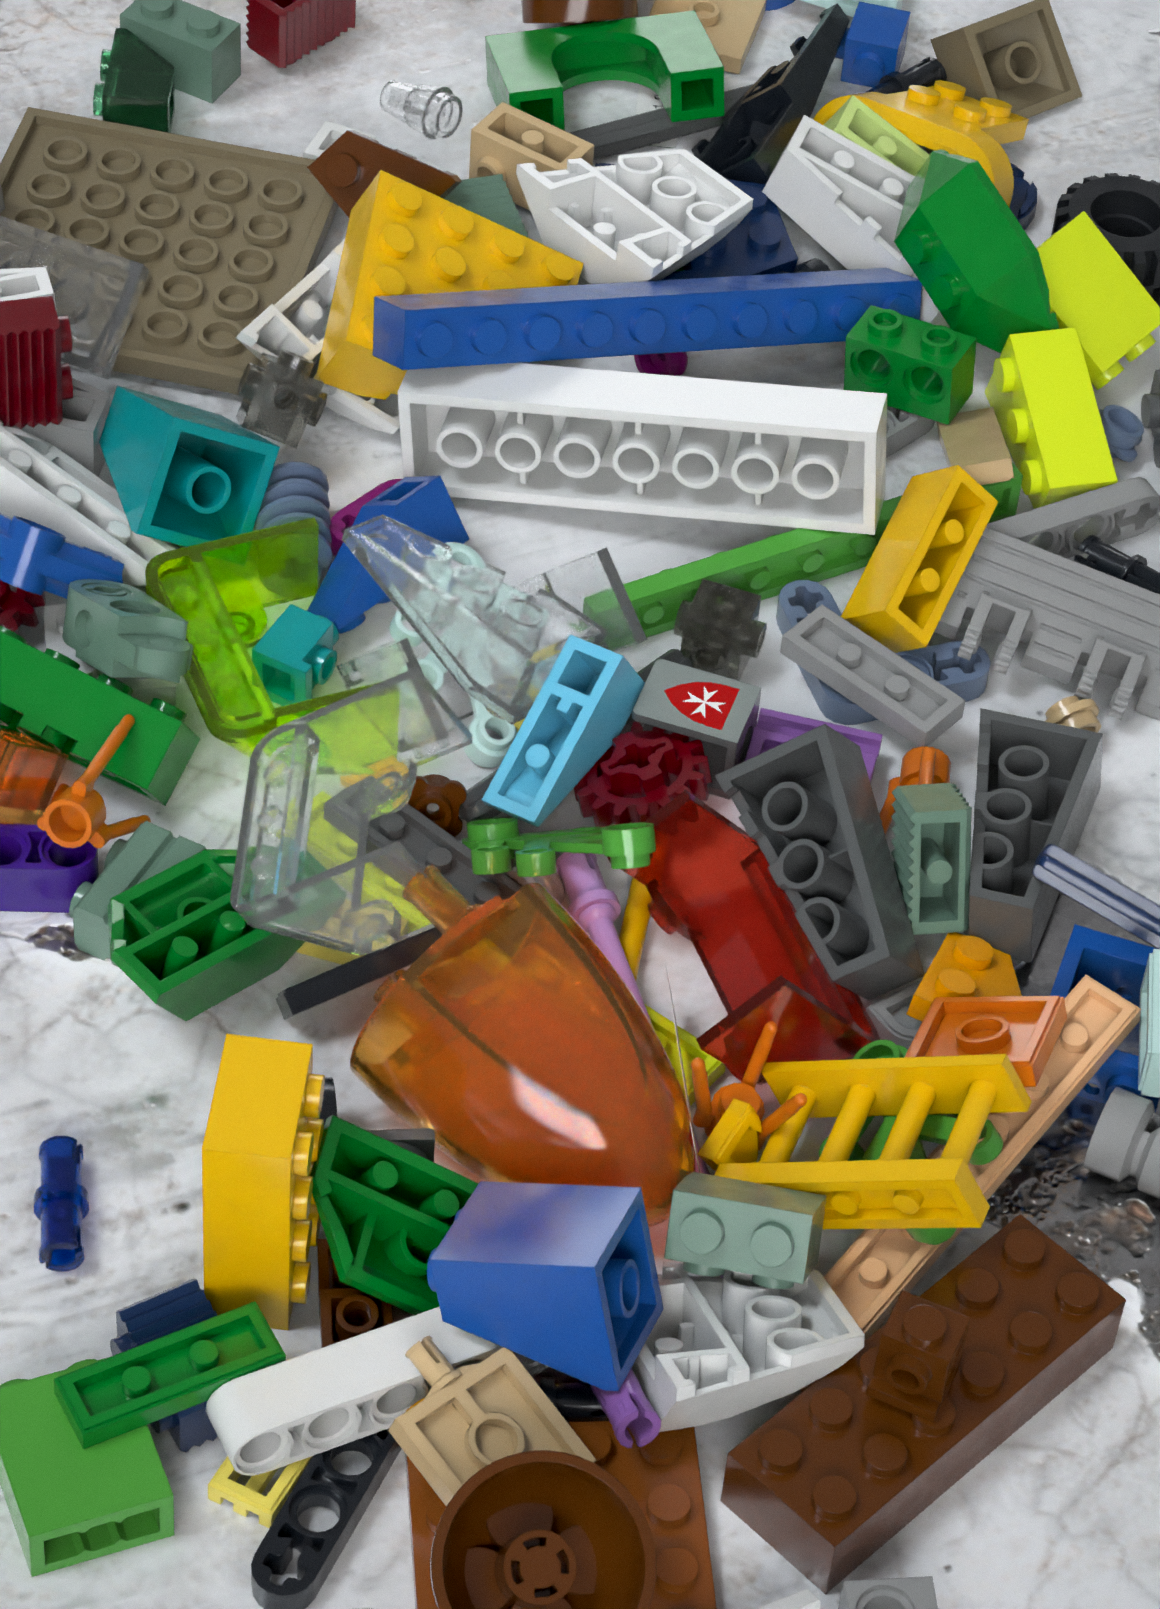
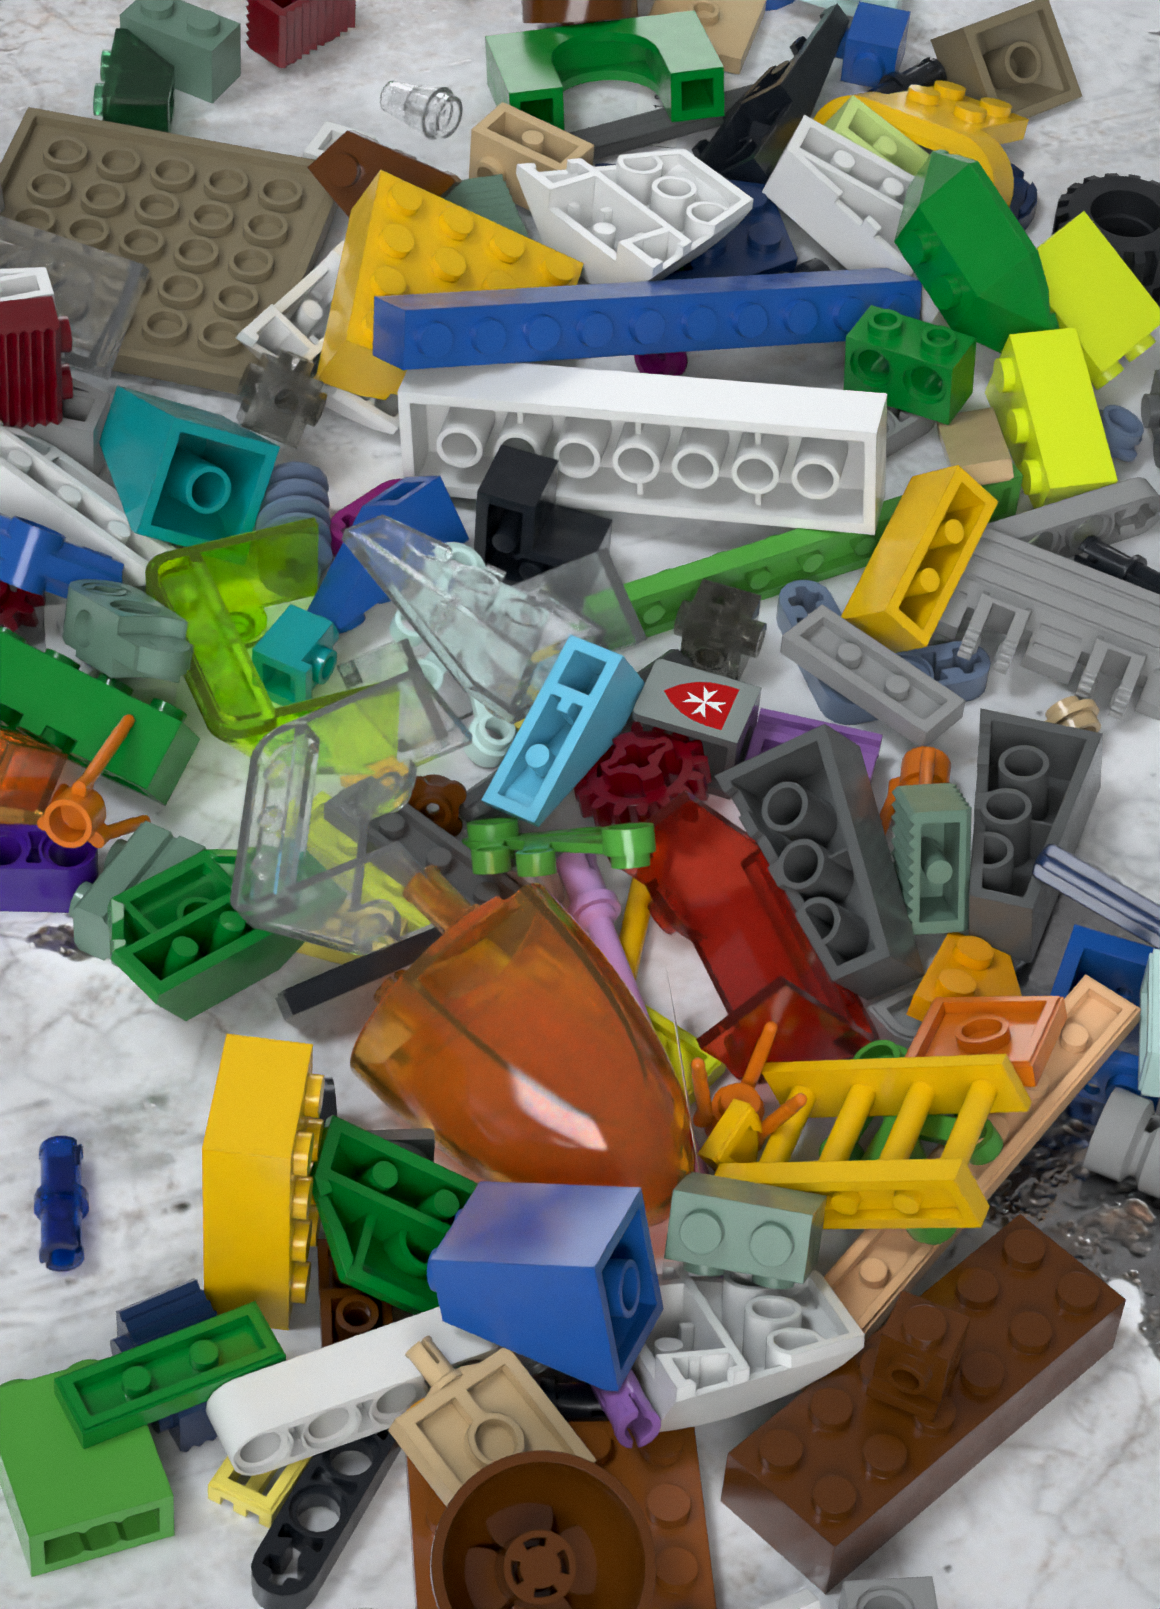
(522, 525): none -> black brick

